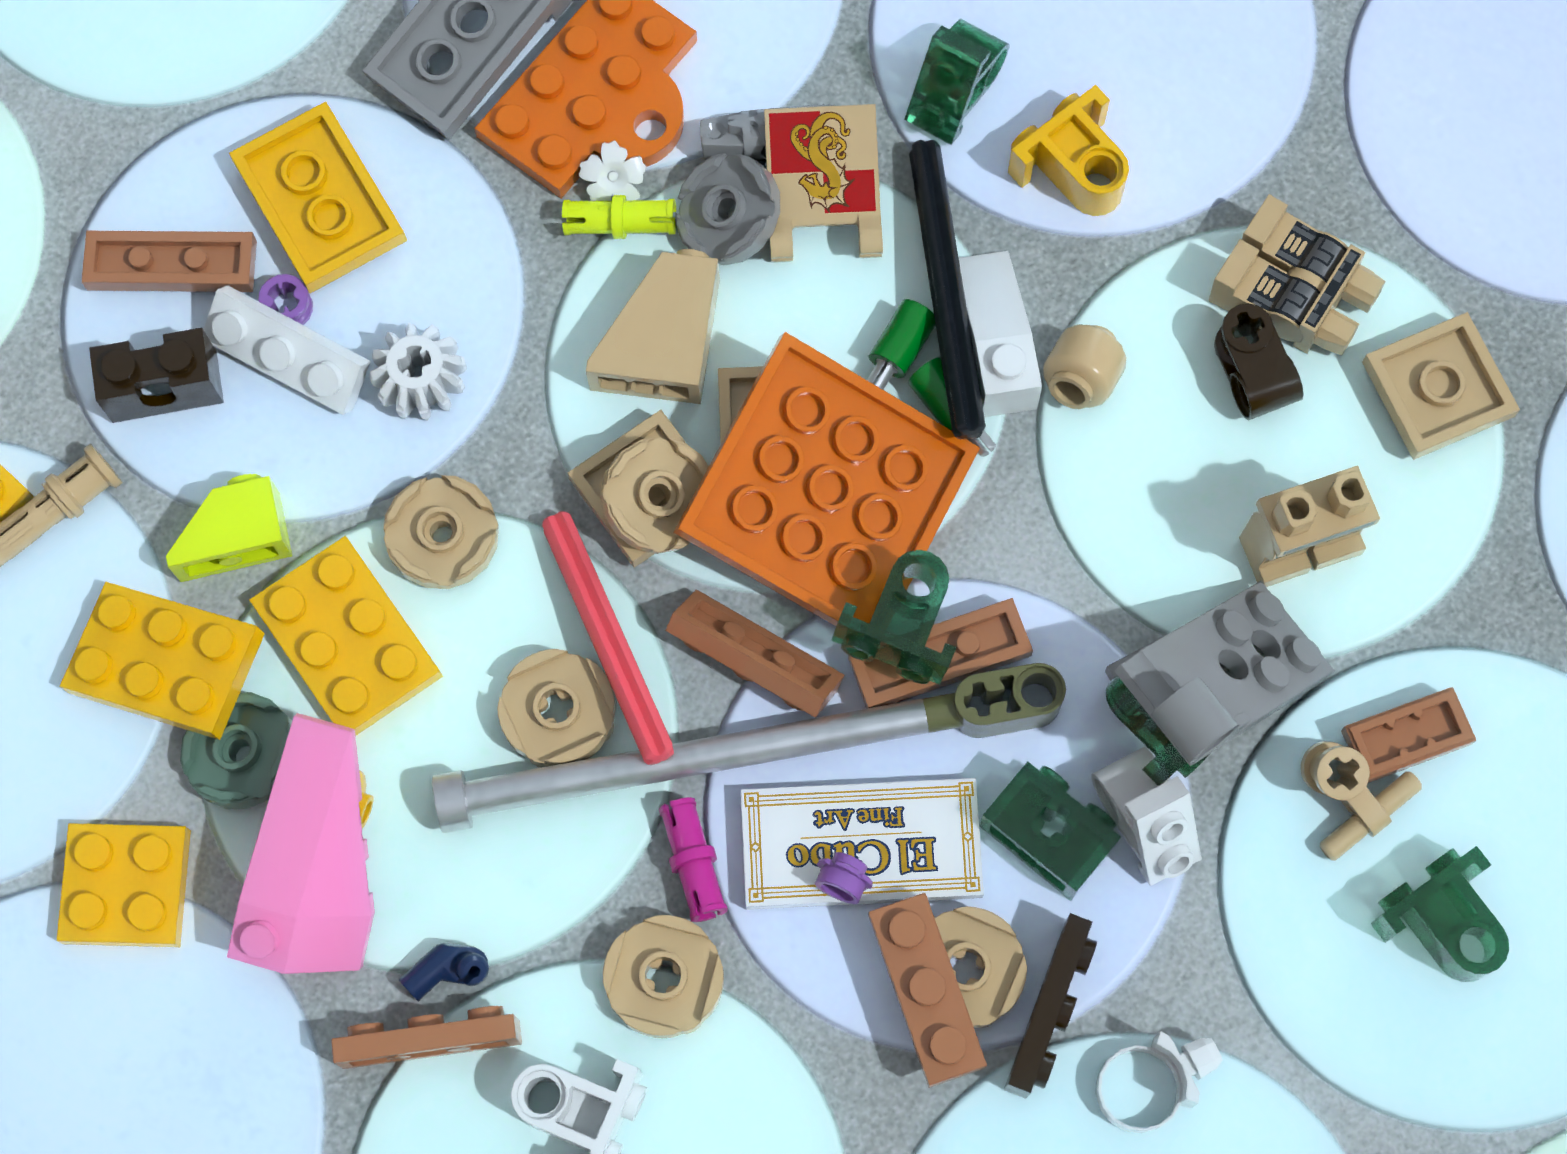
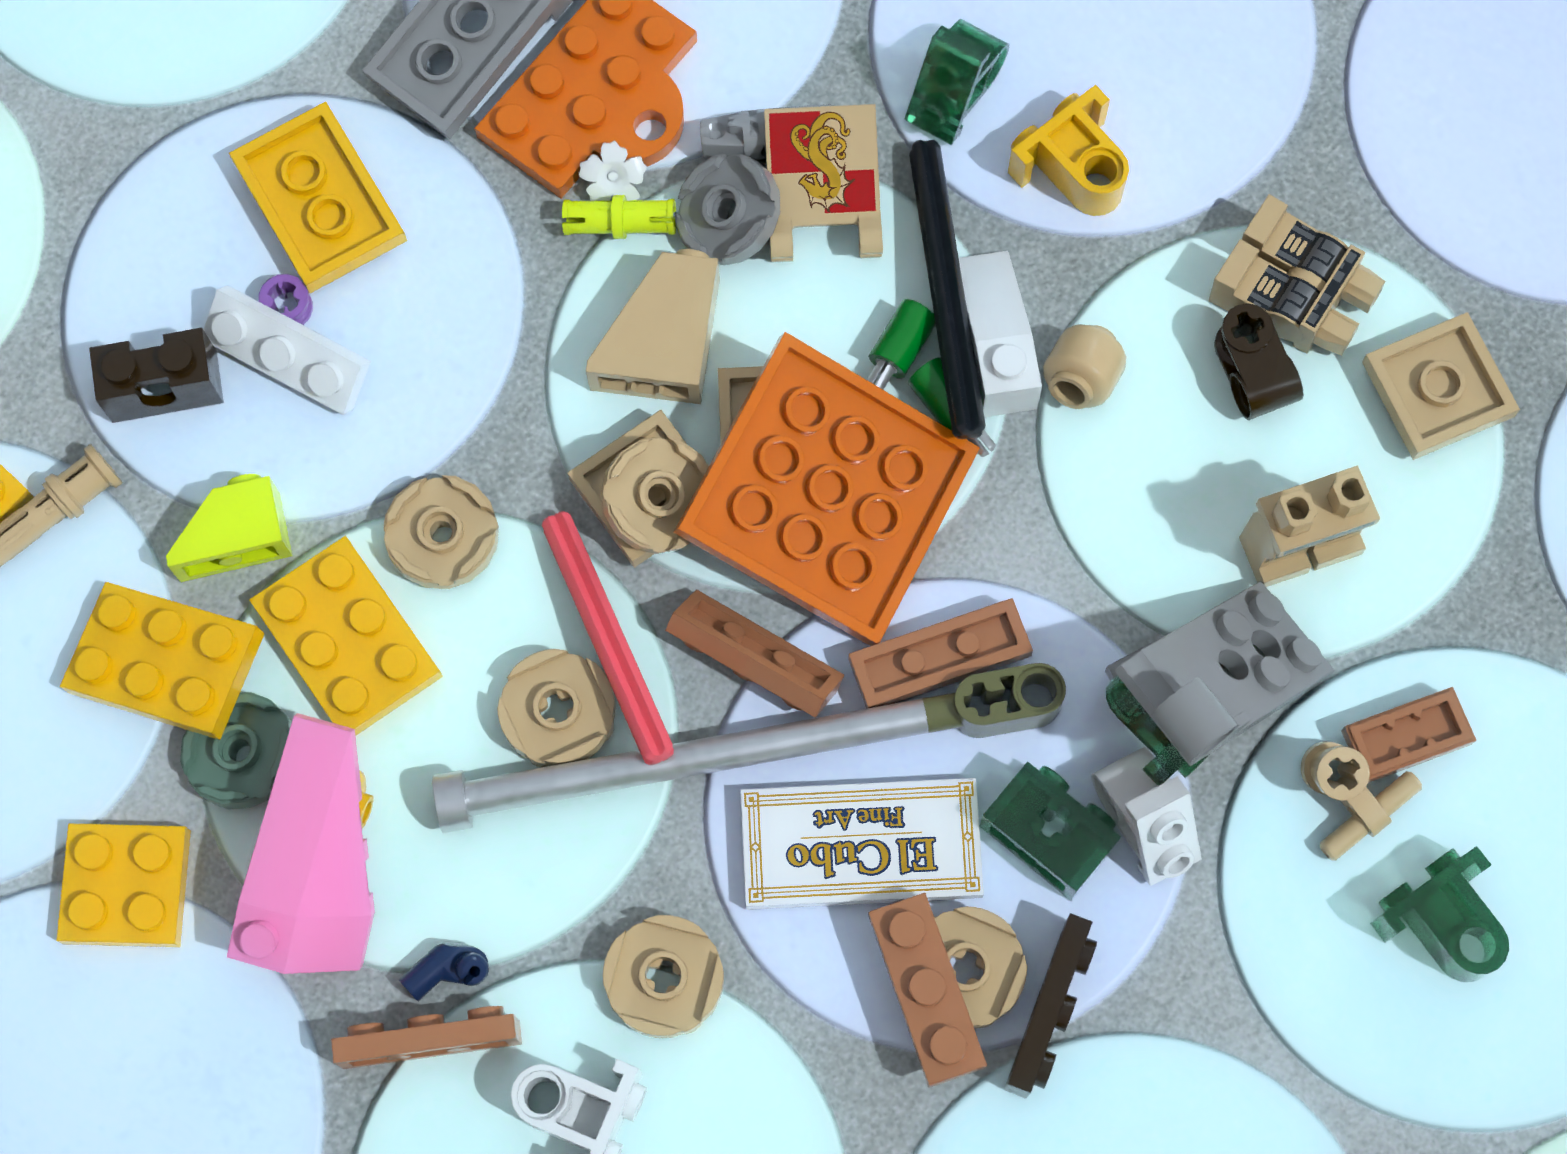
(168, 261): nougat plate -> none
(397, 370): white gear -> none
(692, 859): dark pink pin -> none
(843, 878): medium lavender plate -> none
(902, 622): clear green pin -> none
(1197, 1060): white piece -> none

